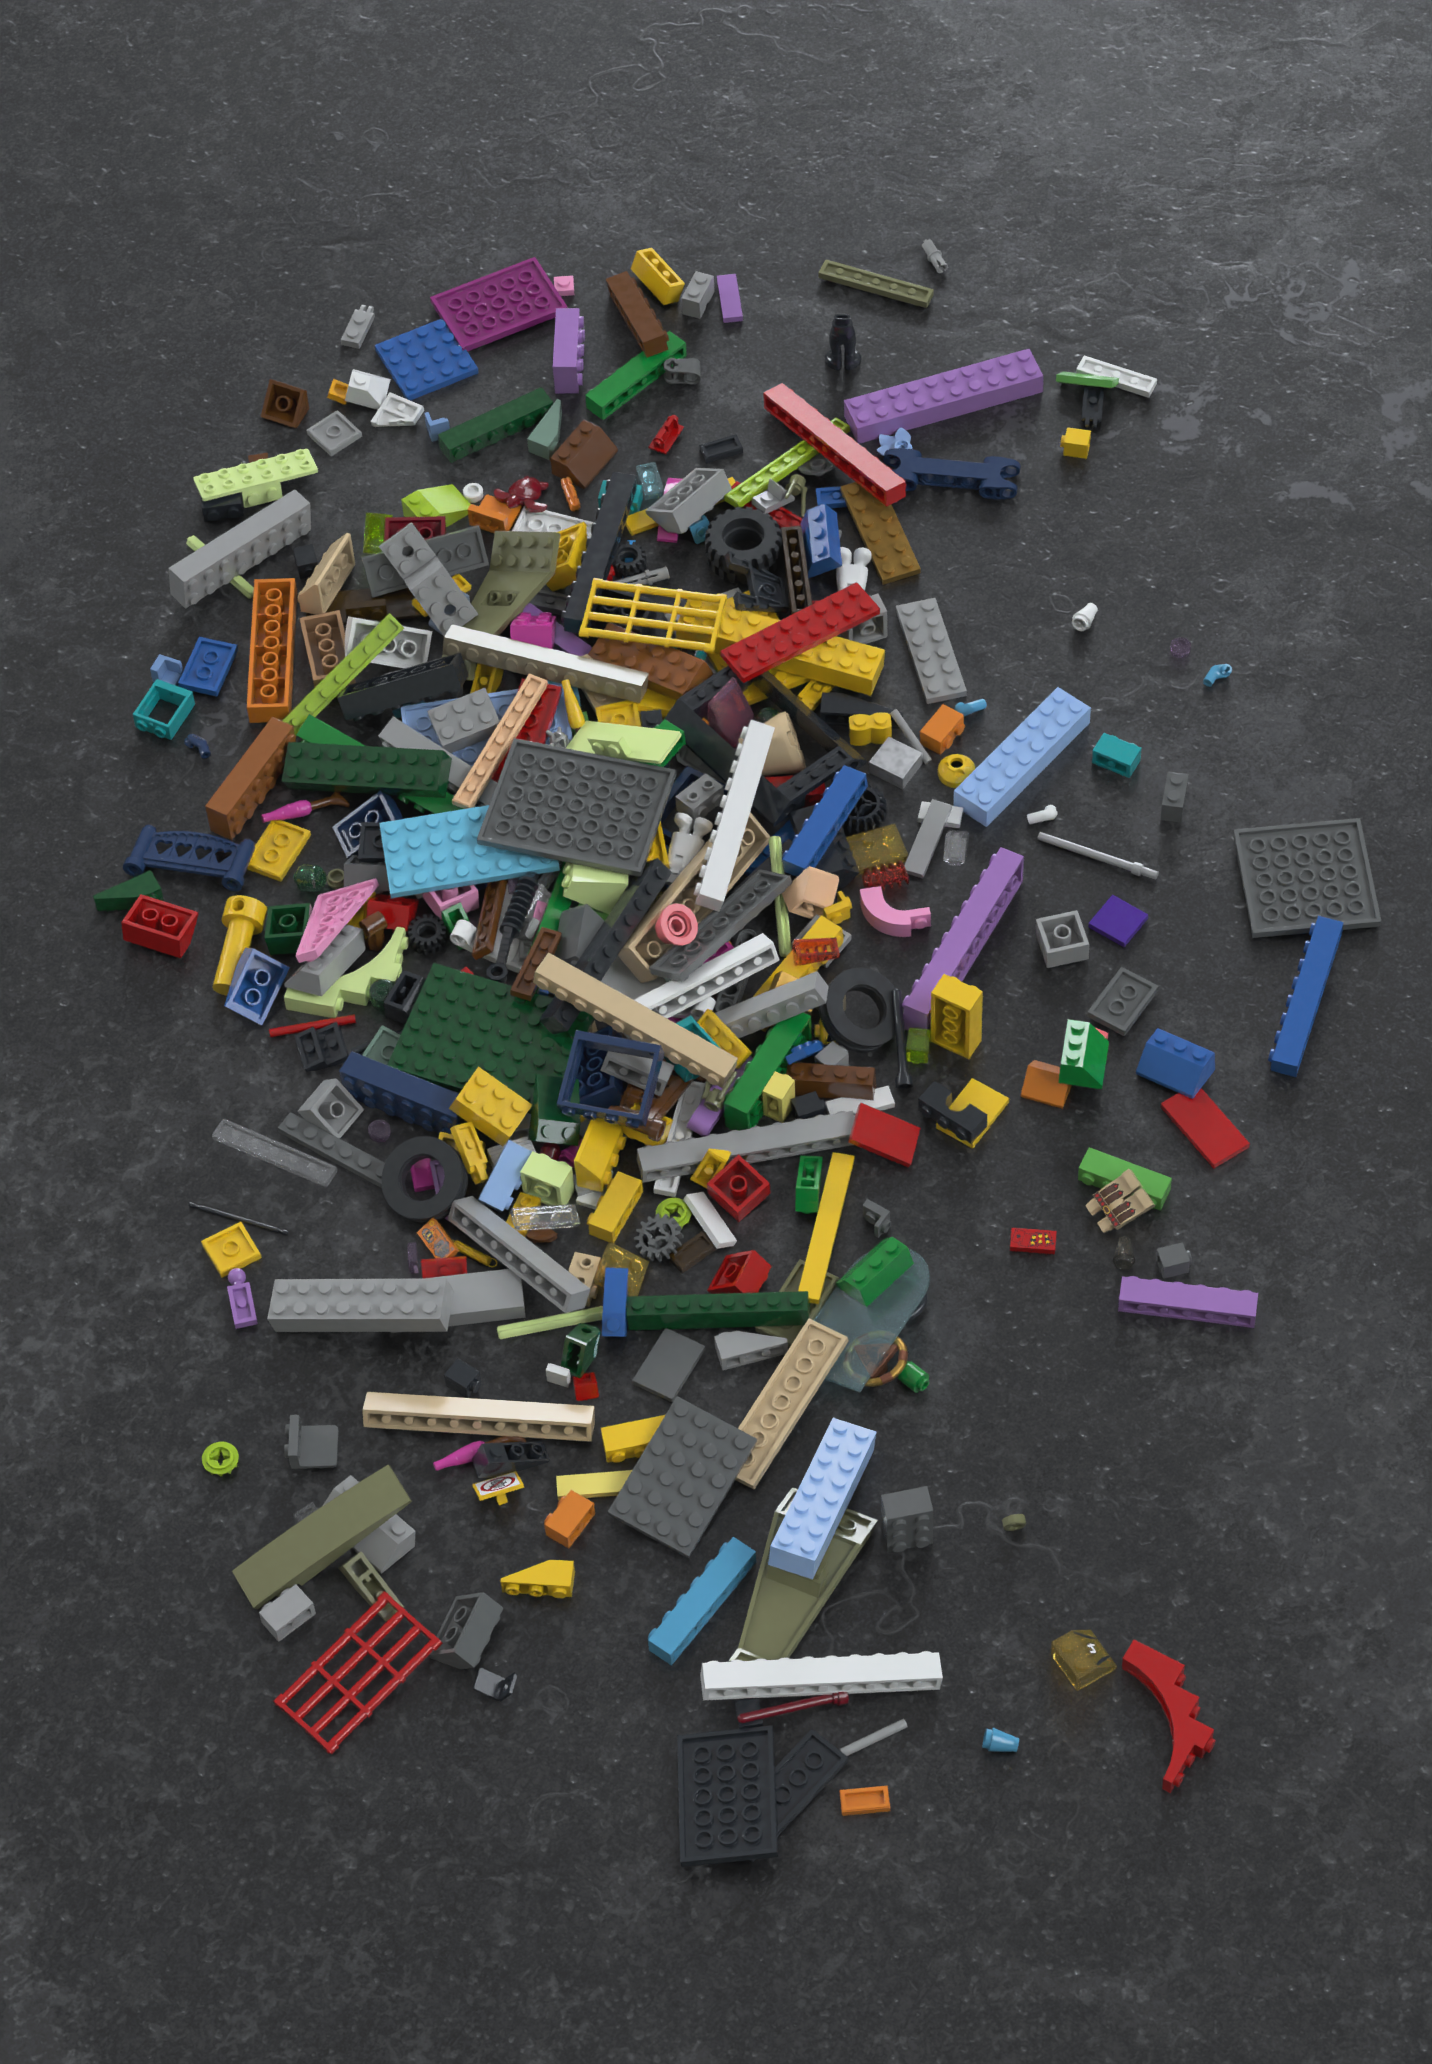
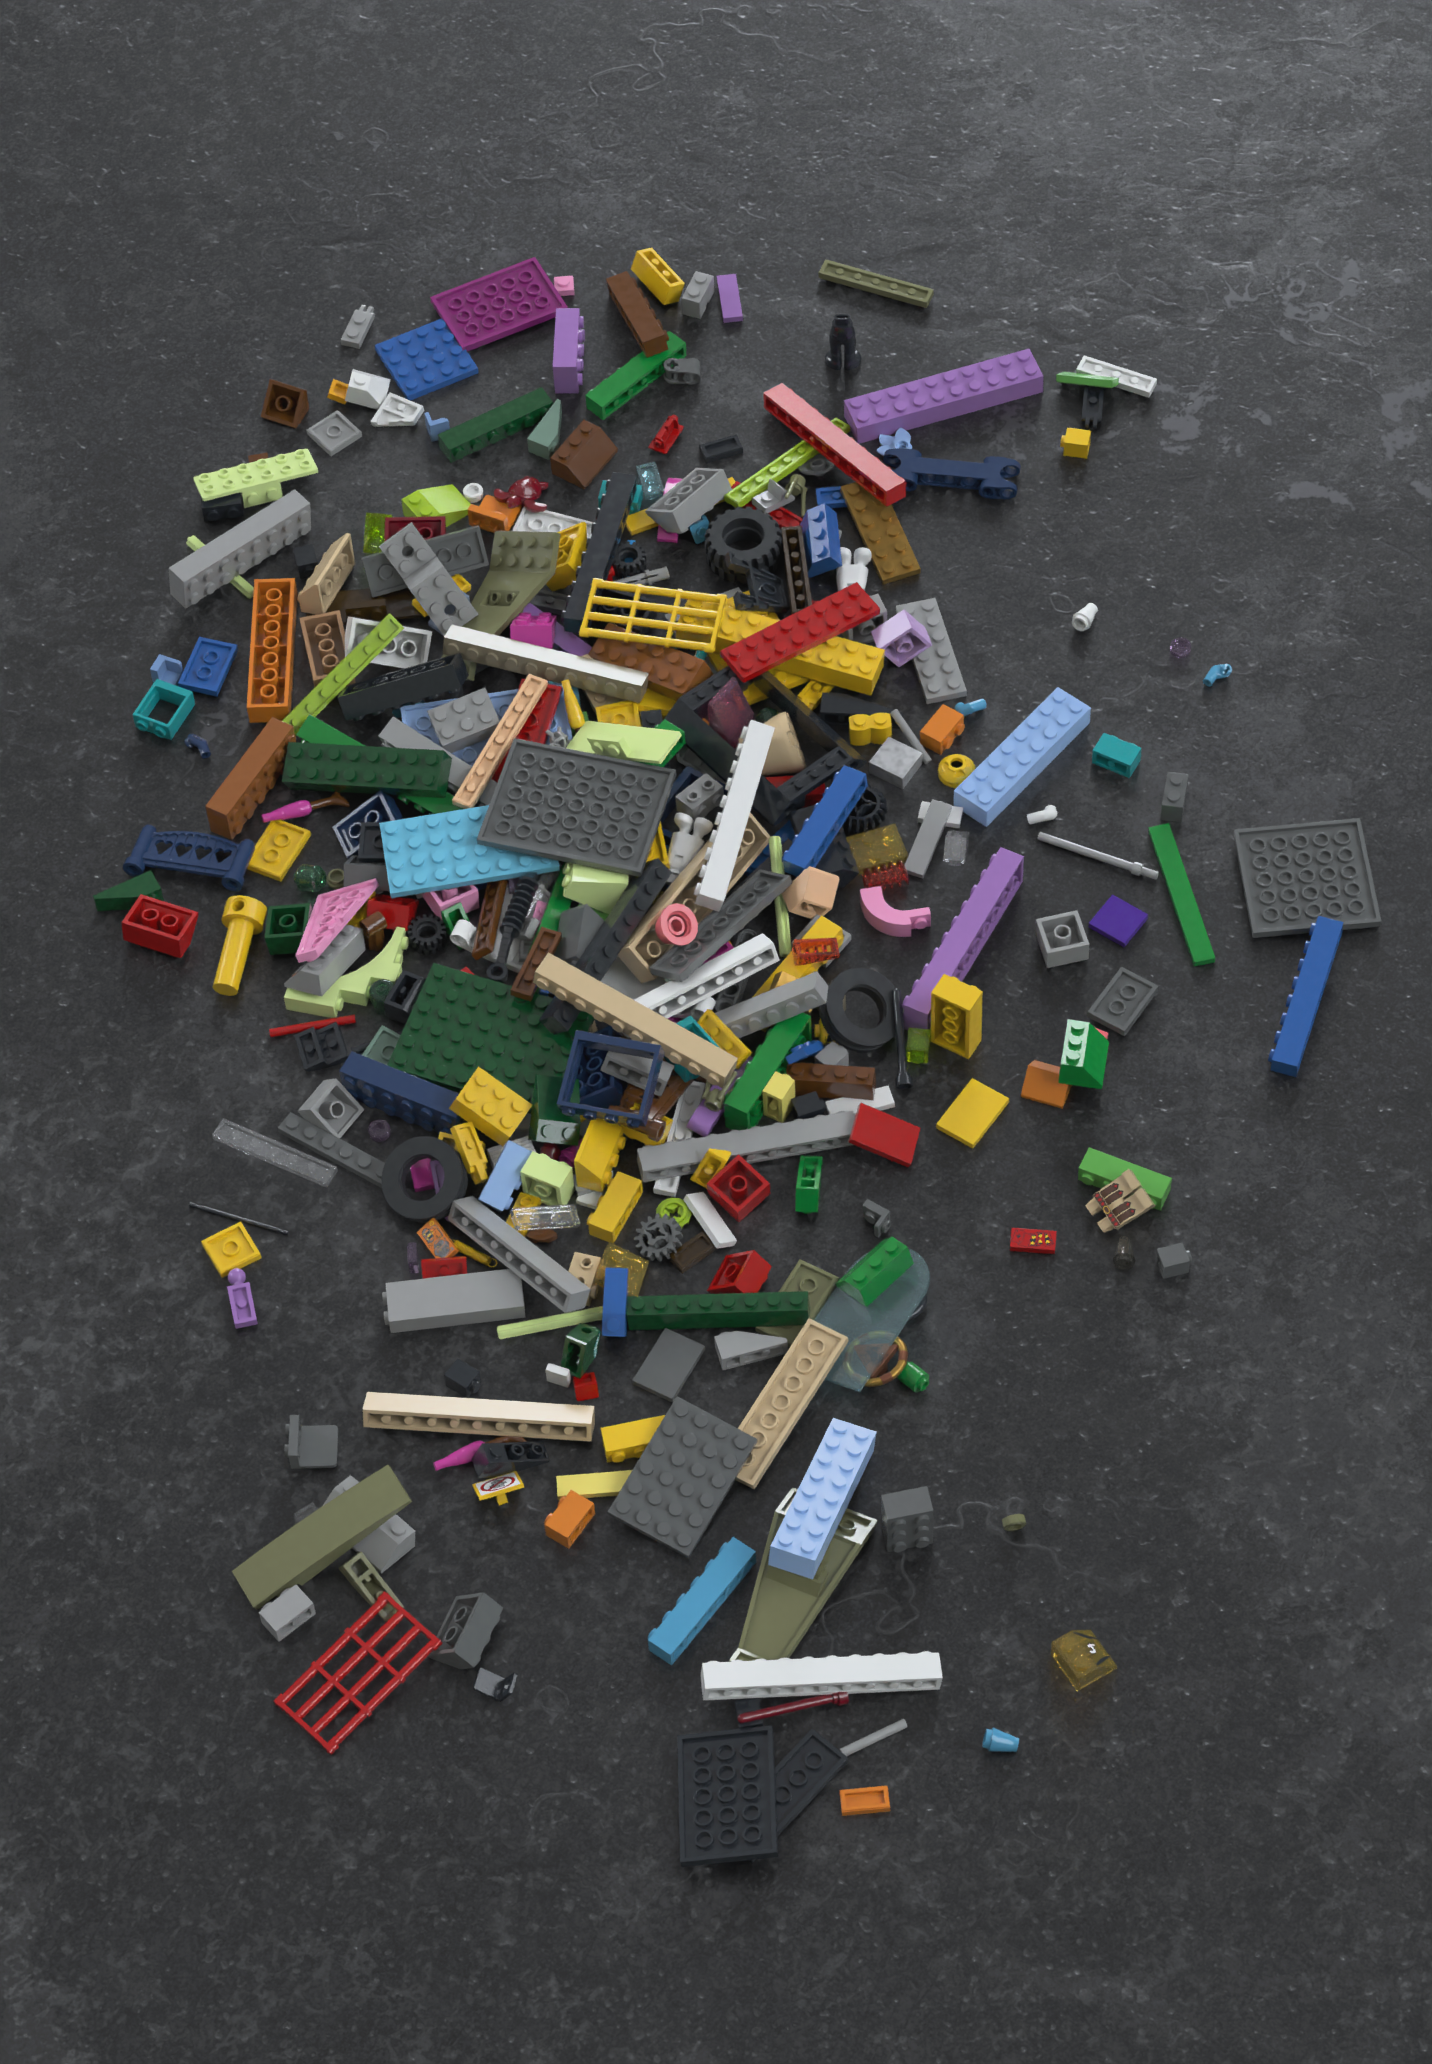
(212, 1454): lime gear -> none
(255, 985): blue slope -> none
(360, 1305): light grey brick -> none
(487, 677): yellow slope -> none
(547, 1578): yellow slope -> none
(570, 494): orange axle -> none
(826, 1226): yellow tile -> none
(839, 911): yellow bracket -> none
(901, 638): none -> lavender brick
(934, 255): light grey axle -> none
(965, 1123): black arch -> none
(1164, 1679): red arch -> none
(1176, 1063): blue slope -> none
(1181, 895): none -> green tile
(1188, 1301): medium lavender brick -> none
(1205, 1127): red tile -> none

